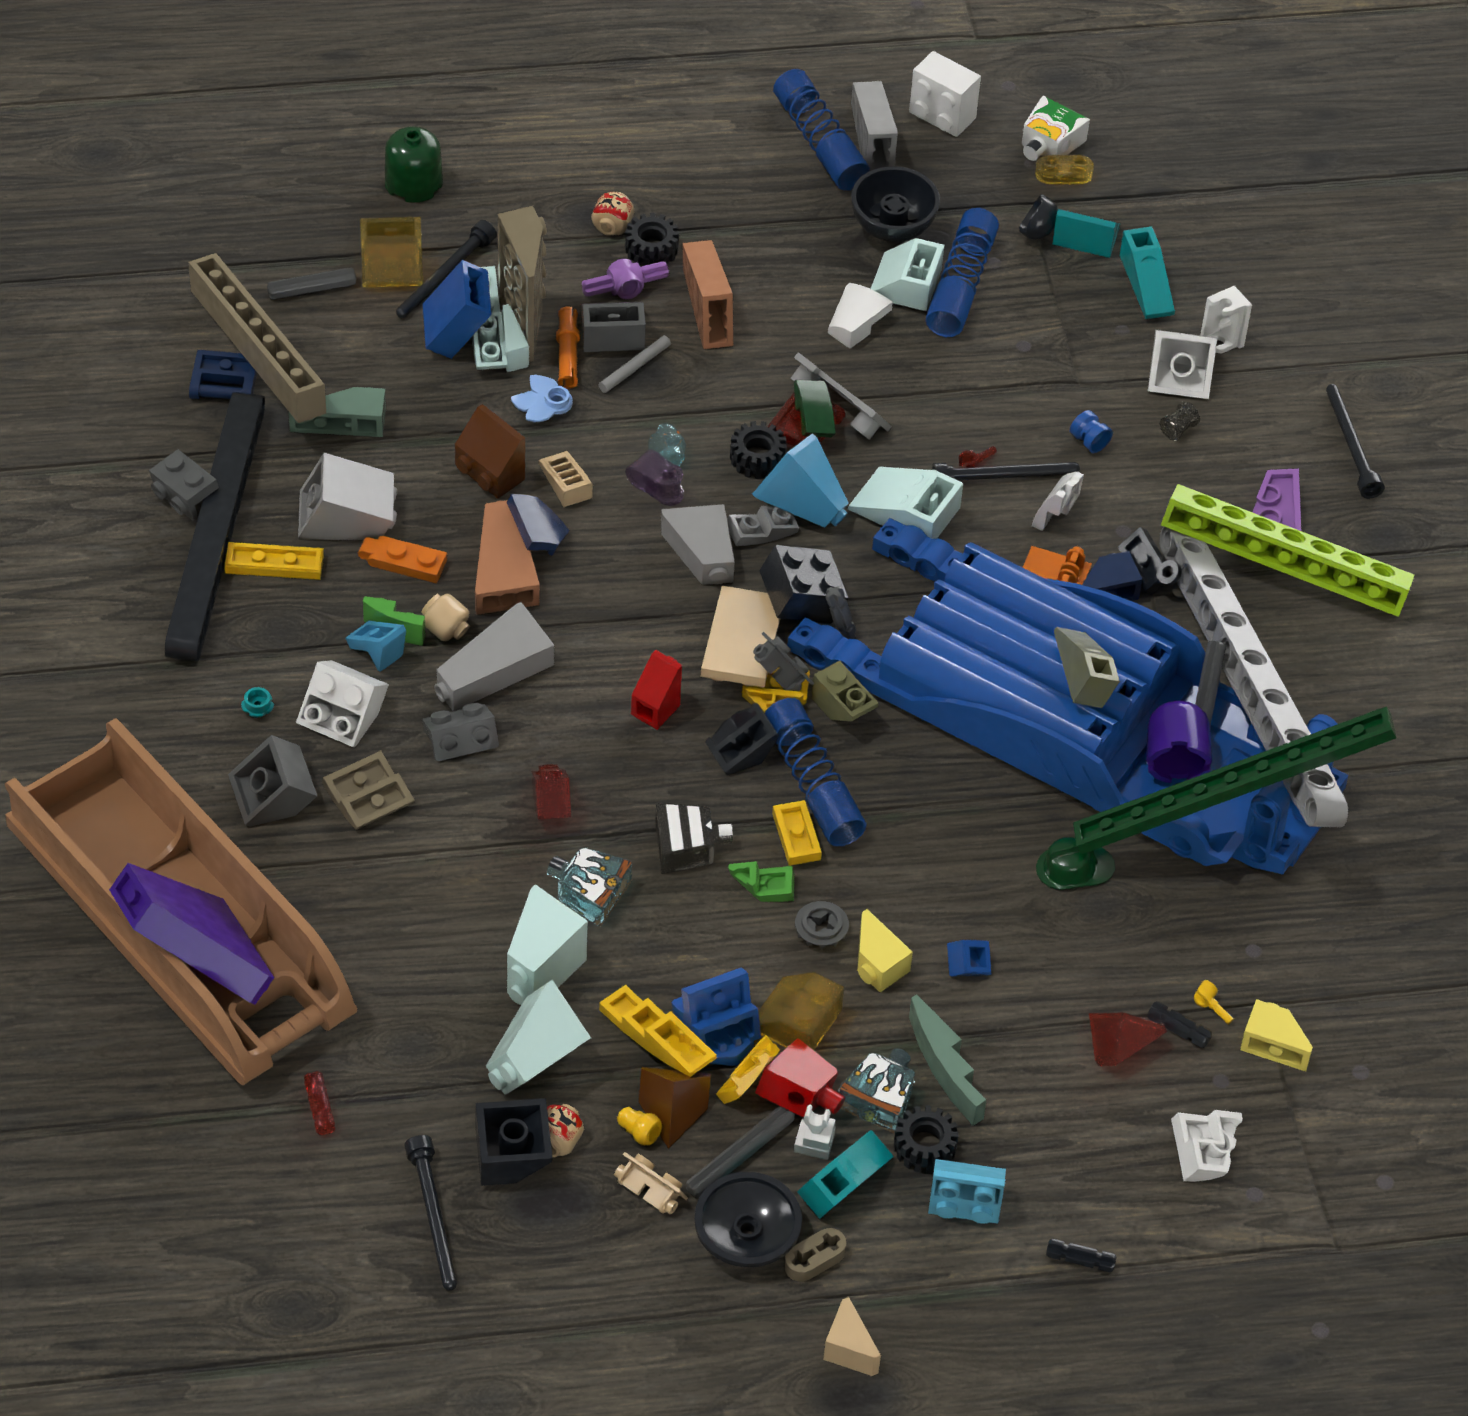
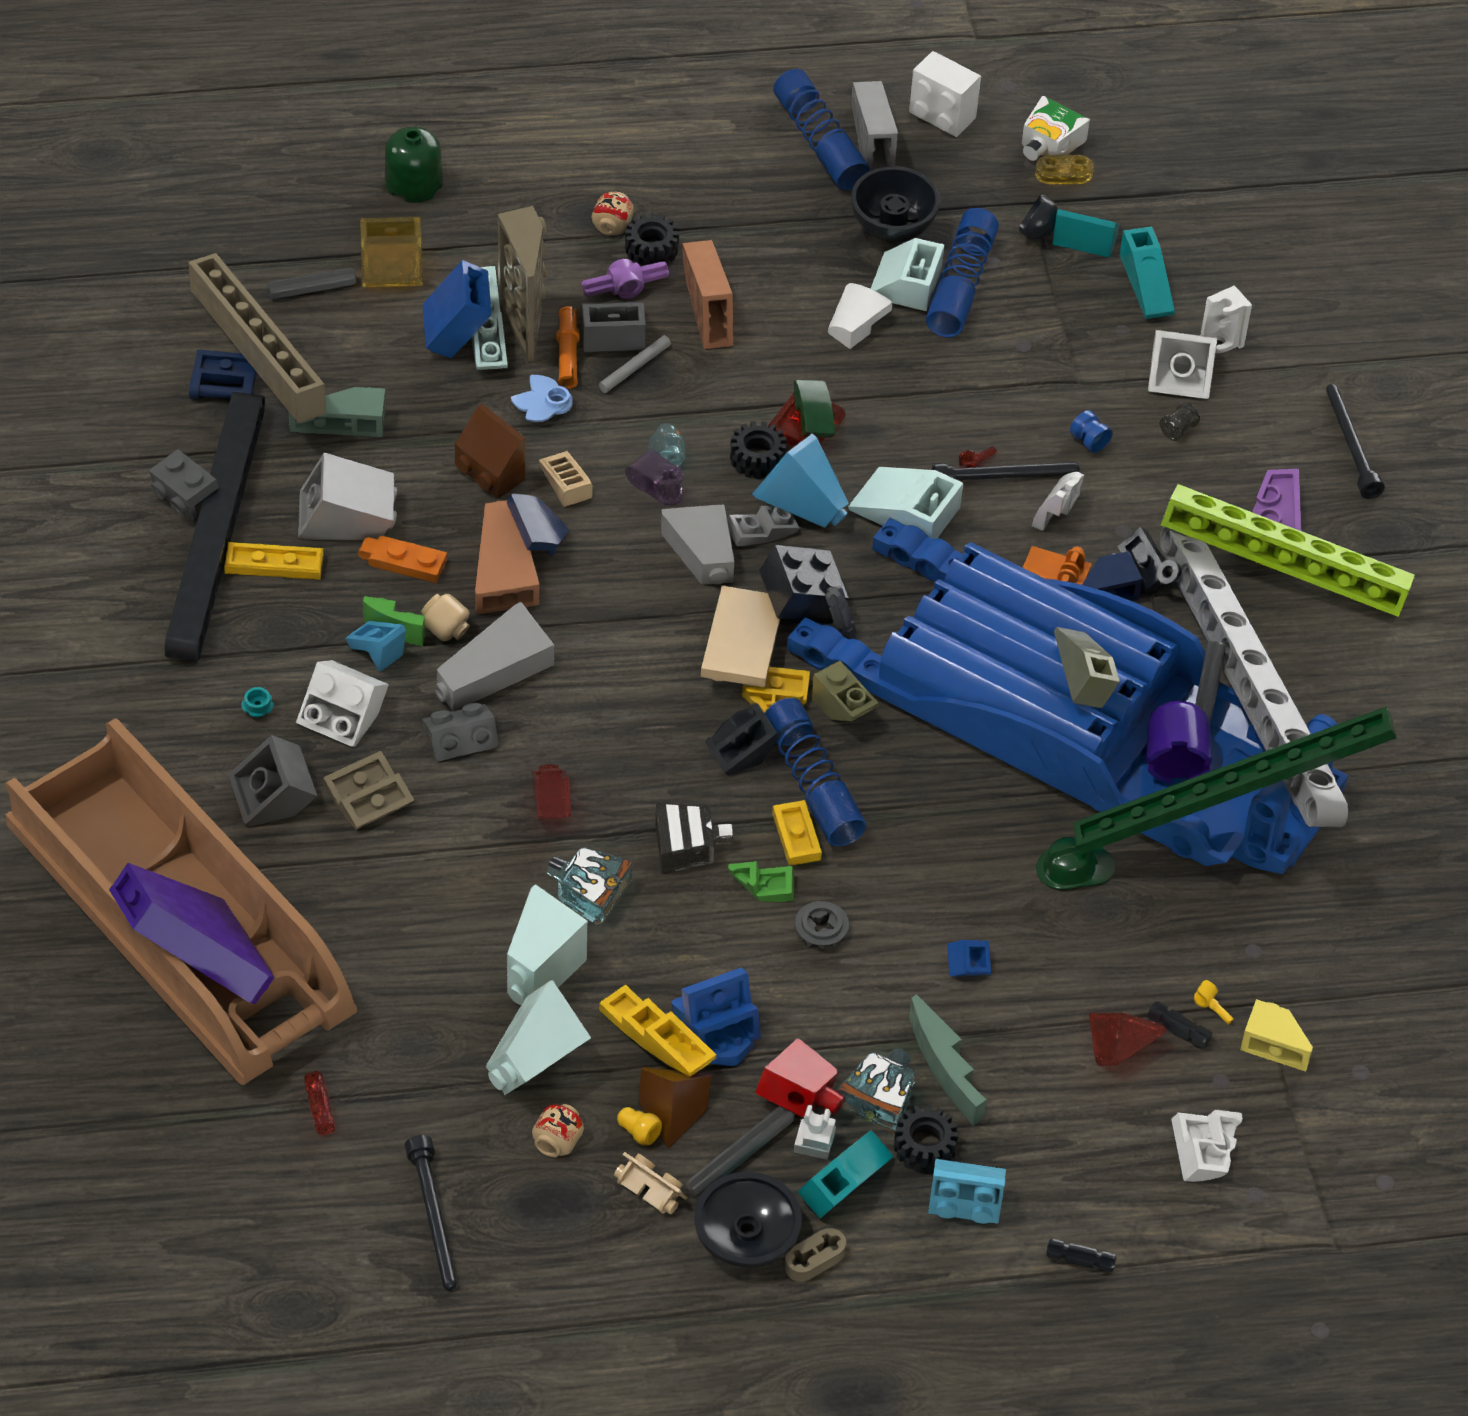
(481, 235): black piece -> none
(512, 1140): black slope -> none
(515, 343): light aqua slope -> none
(657, 690): red slope -> none
(748, 1070): yellow slope -> none
(774, 654): dark grey hinge -> none
(801, 1009): clear yellow slope -> none
(850, 1342): tan slope -> none
(866, 421): light grey brick -> none
(881, 954): light yellow slope -> none

